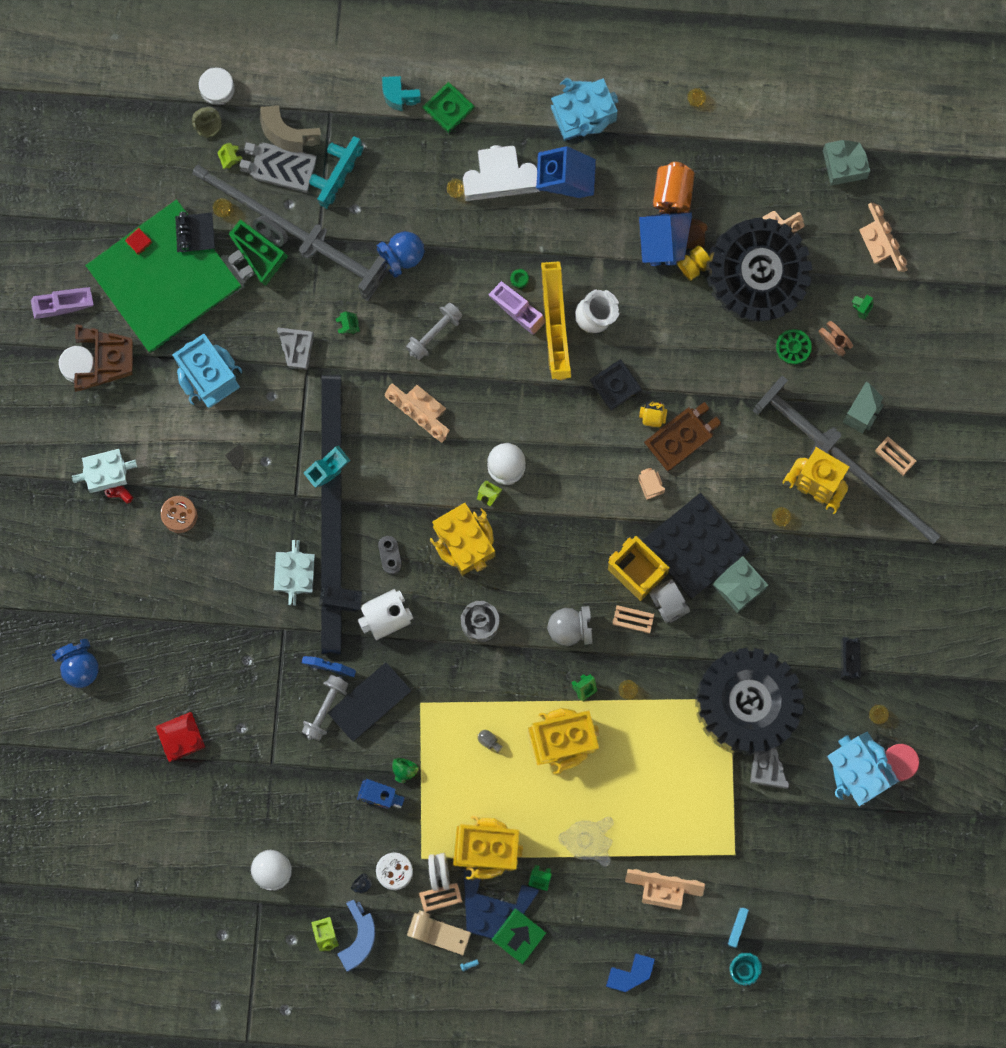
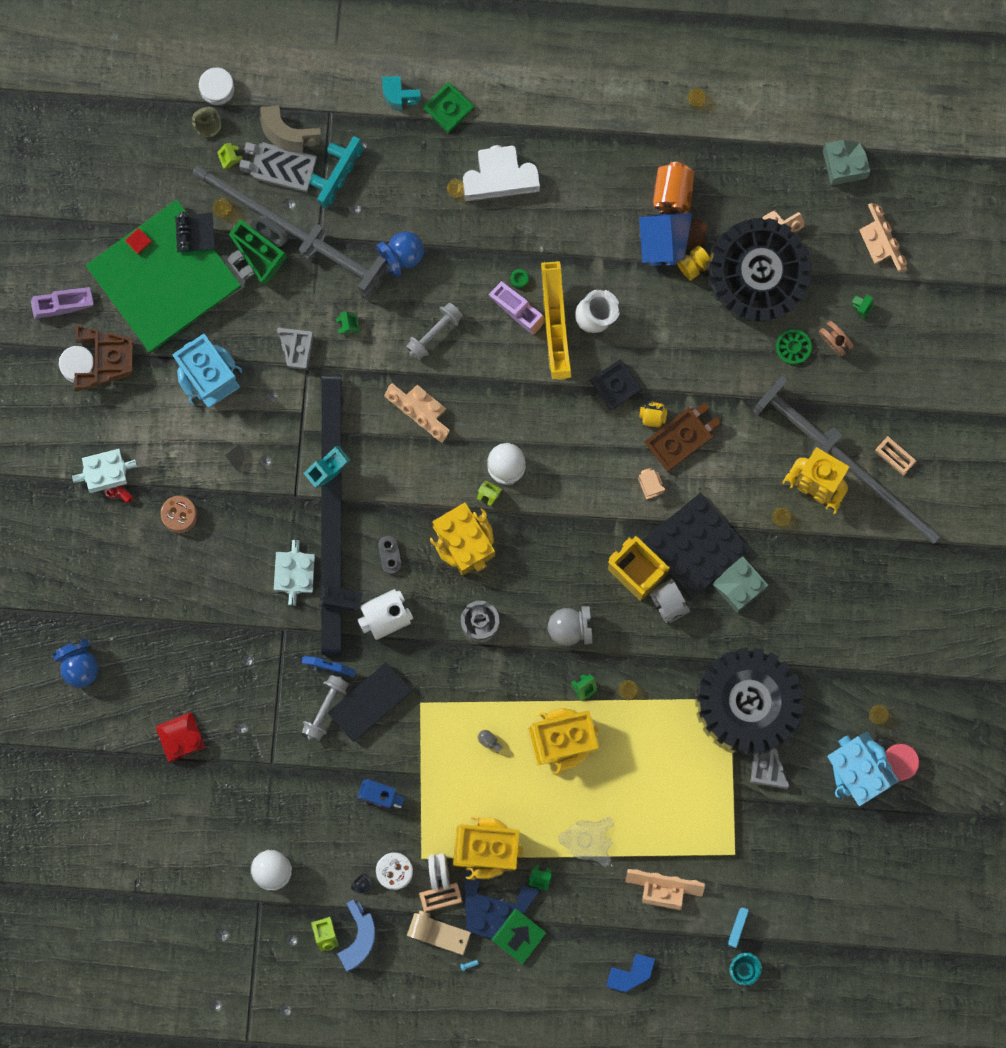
(404, 769): green brick -> none
(566, 172): blue slope -> none
(585, 108): medium azure torso -> none
(634, 619): light nougat tile -> none
(850, 658): black hinge -> none
(862, 411): sand green slope -> none

